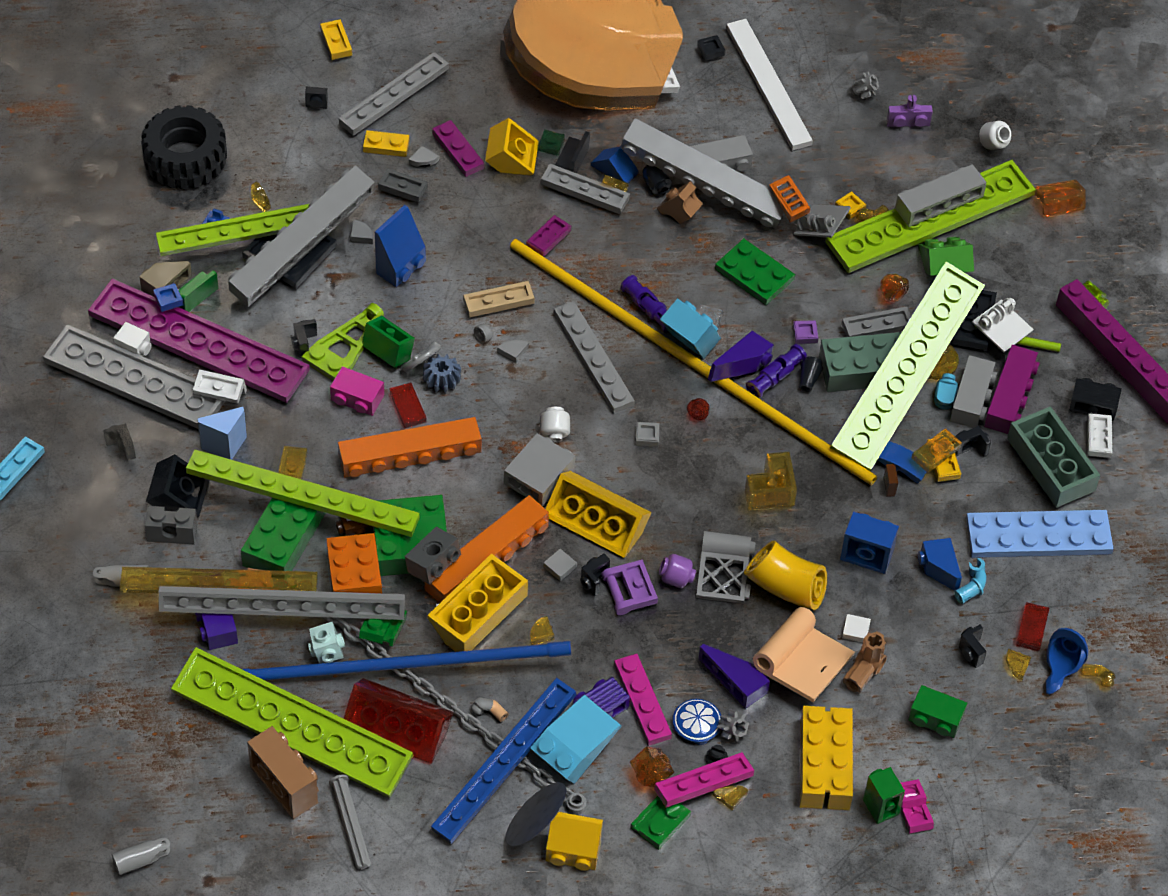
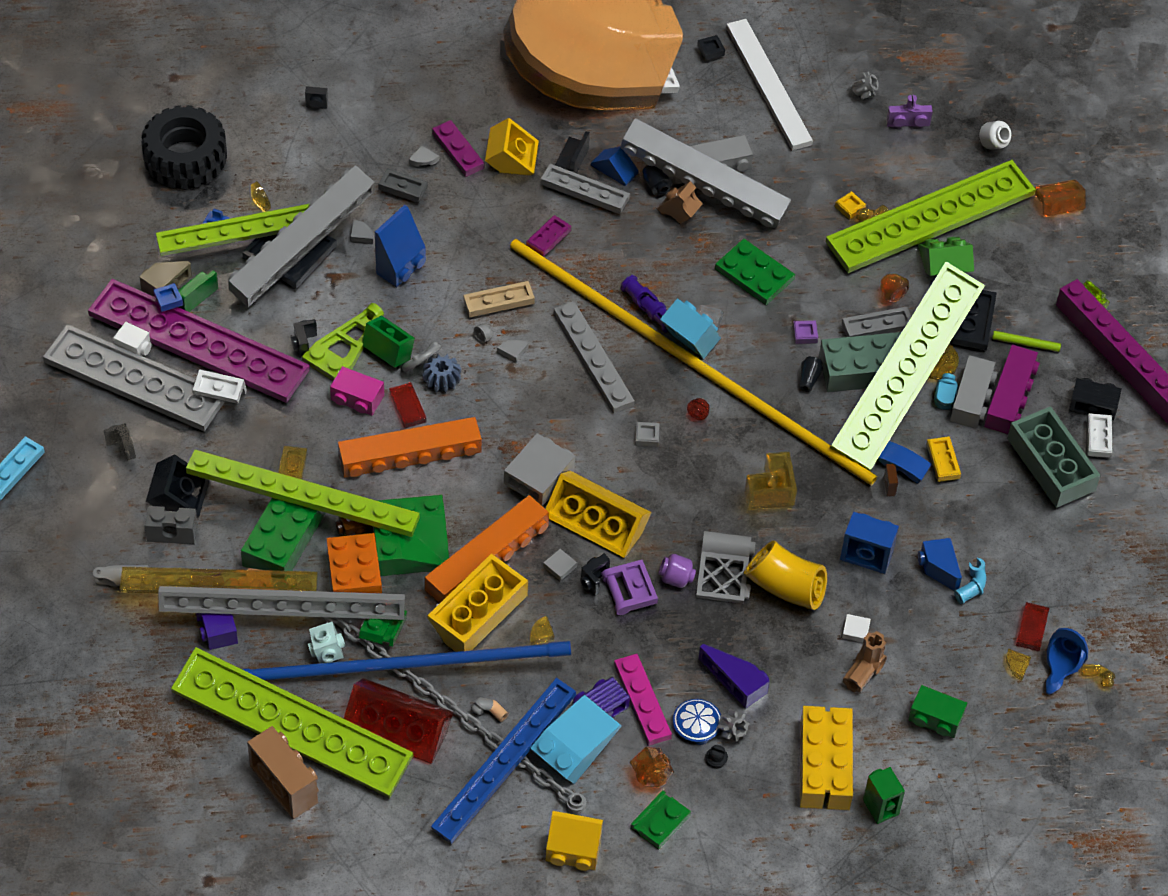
(140, 855): light grey piece -> none
(223, 432): light blue slope -> none
(336, 39): yellow plate -> none
(350, 821): light grey axle -> none
(386, 143): yellow plate -> none
(393, 93): light grey plate -> none
(433, 555): dark grey brick -> none
(536, 814): flat silver sticker -> none
(551, 142): clear green plate -> none
(555, 424): white head -> none
(608, 180): clear yellow tile -> none
(704, 779): dark pink plate -> none
(731, 795): clear yellow tile -> none
(742, 358): dark purple slope -> none
(776, 370): dark purple piece -> none
(797, 213): orange slope -> none
(800, 653): light nougat door -> none
(821, 220): light grey hinge -> none
(914, 807): dark pink slope -> none
(936, 450): clear yellow plate -> none
(940, 195): light grey brick -> none
(971, 647): black bracket -> none
(974, 438): black bracket -> none
(1003, 324): white hinge -> none
(1039, 533): light blue plate -> none

